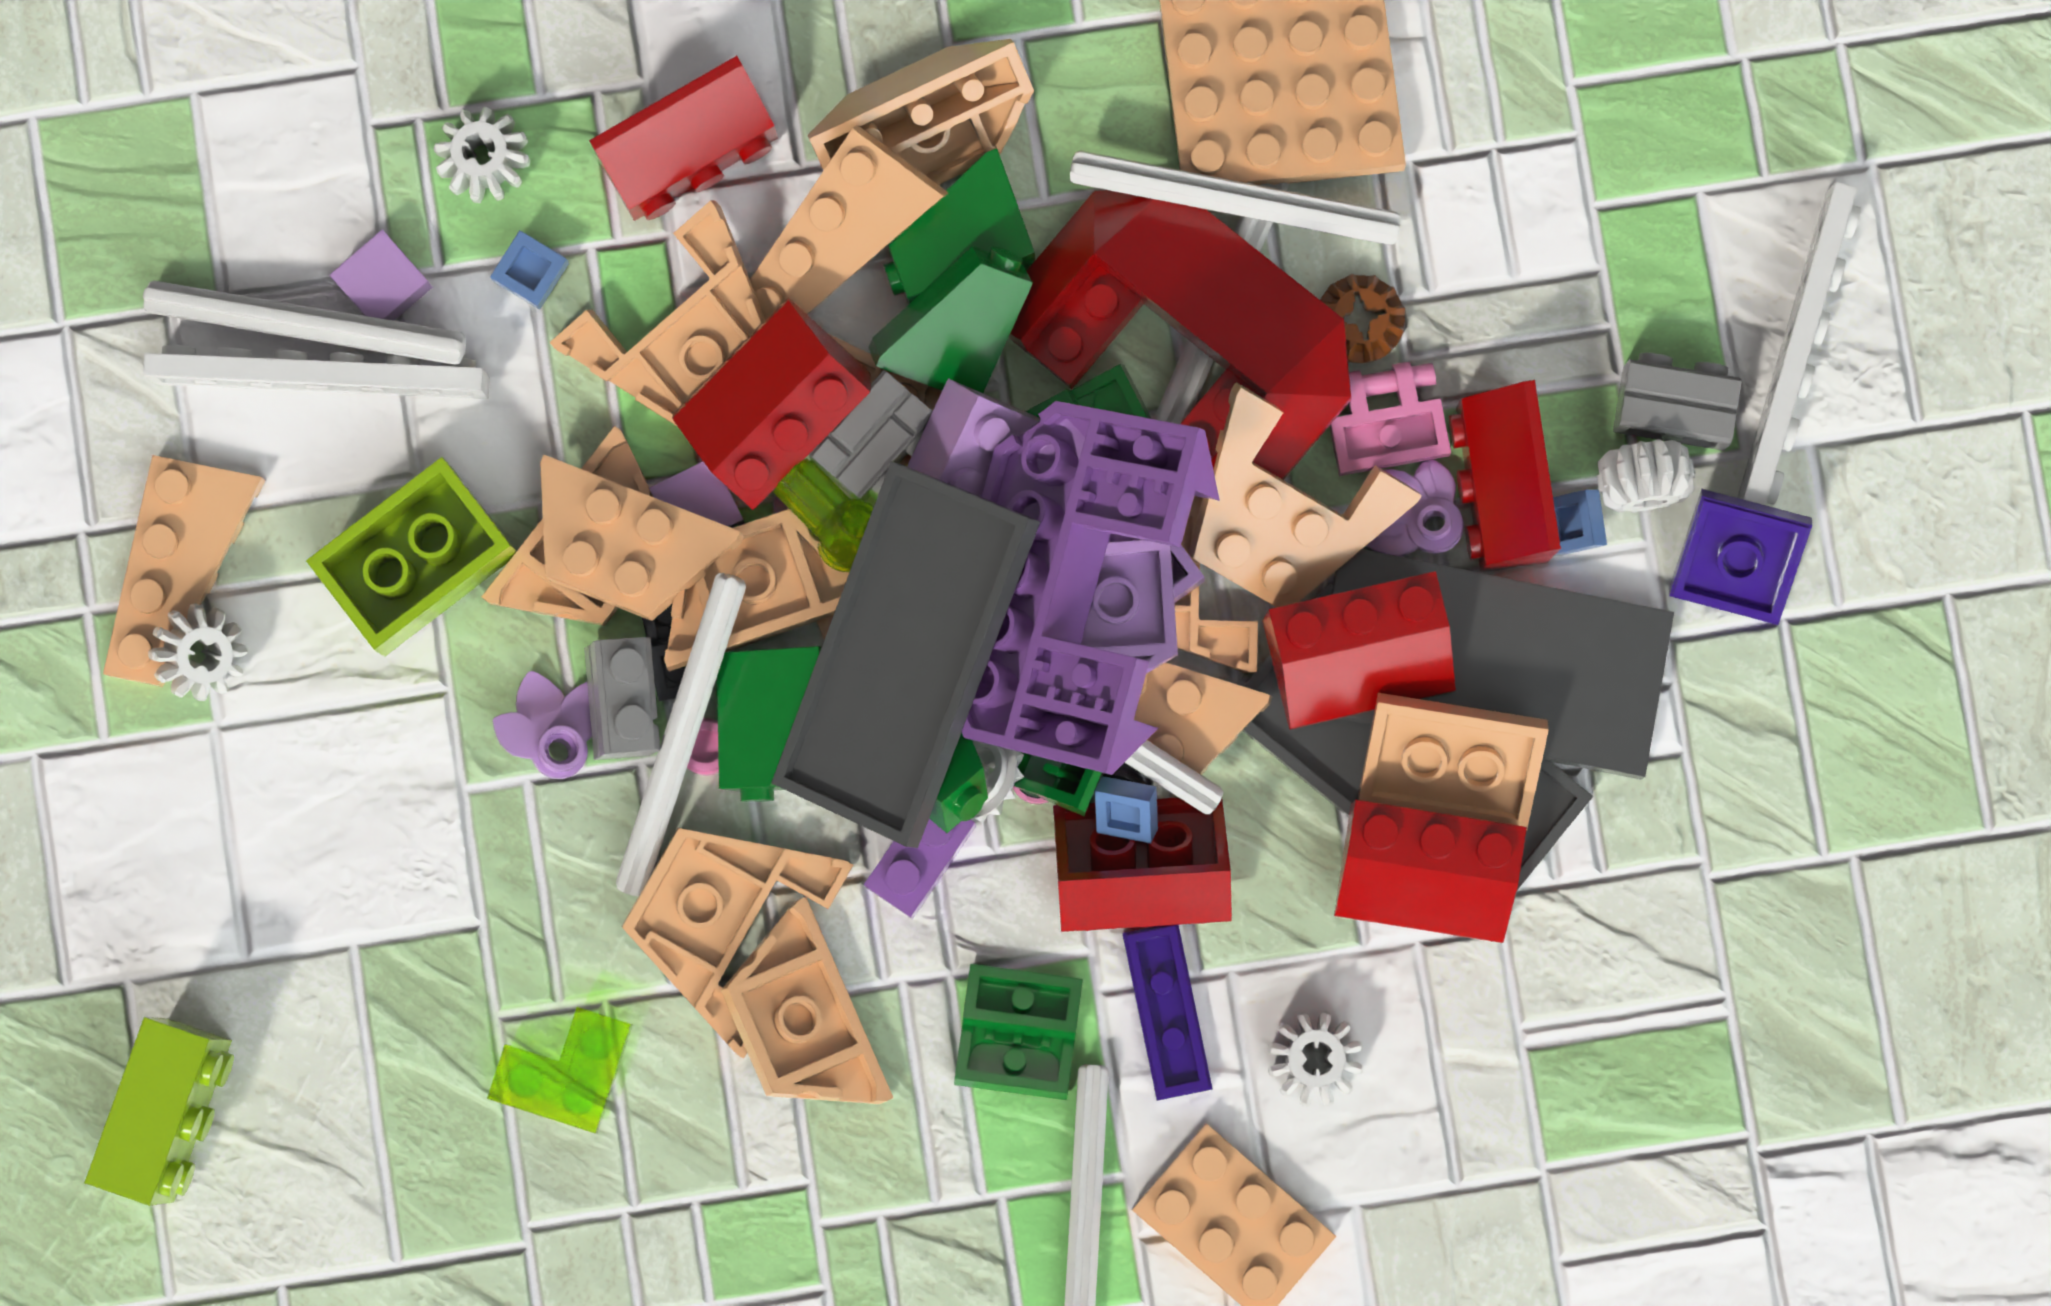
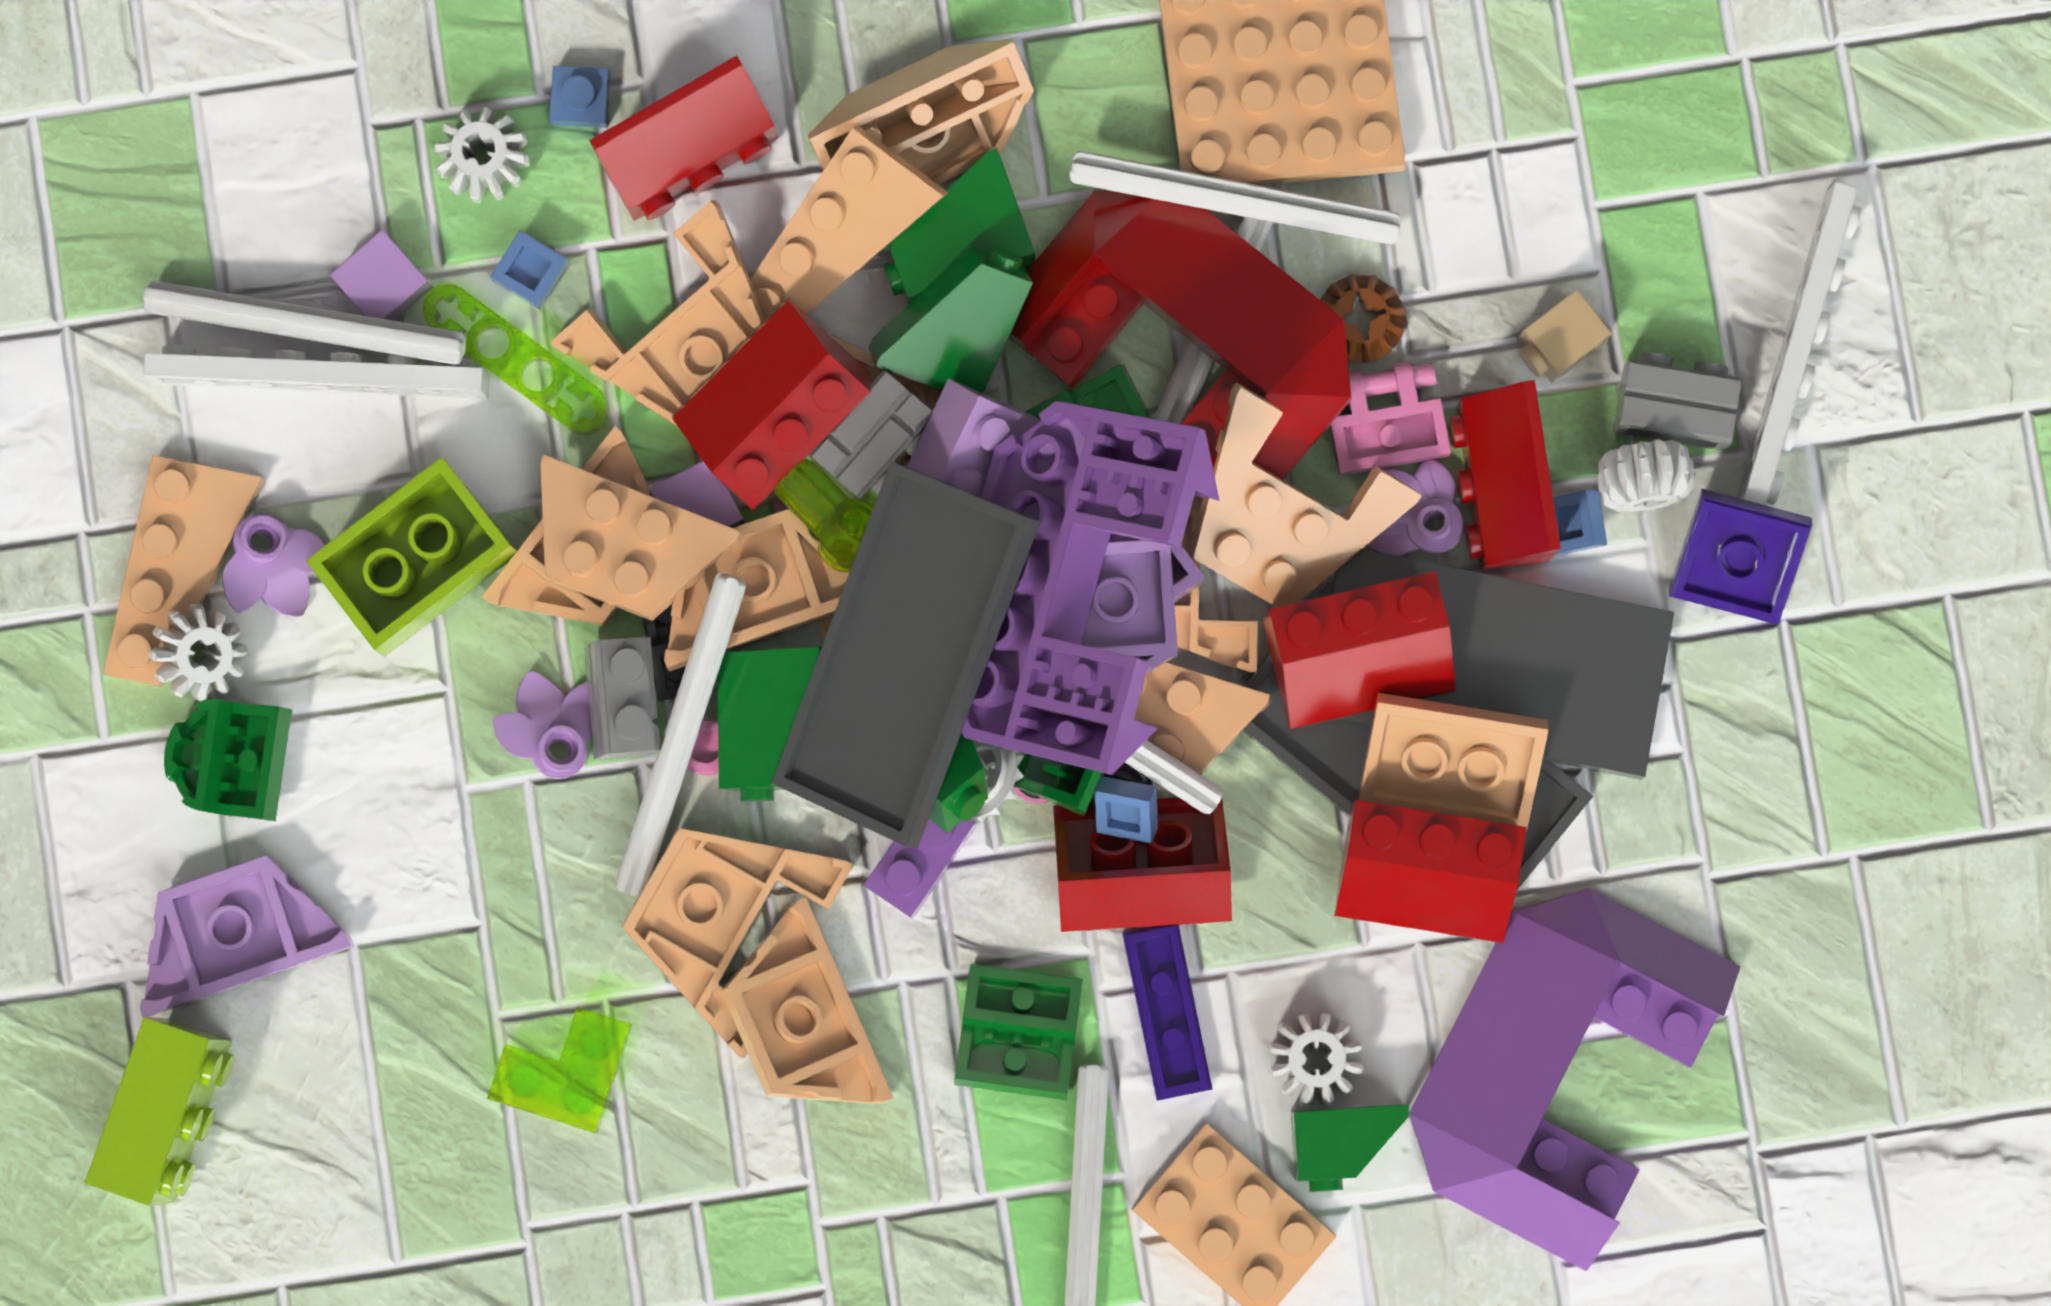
(230, 758): none -> green slope
(233, 933): none -> lavender wing
(270, 575): none -> lavender plate
(518, 356): none -> clear neon green beam
(580, 96): none -> medium blue plate
(1340, 1141): none -> green slope
(1514, 1043): none -> medium lavender slope
(1562, 337): none -> tan brick

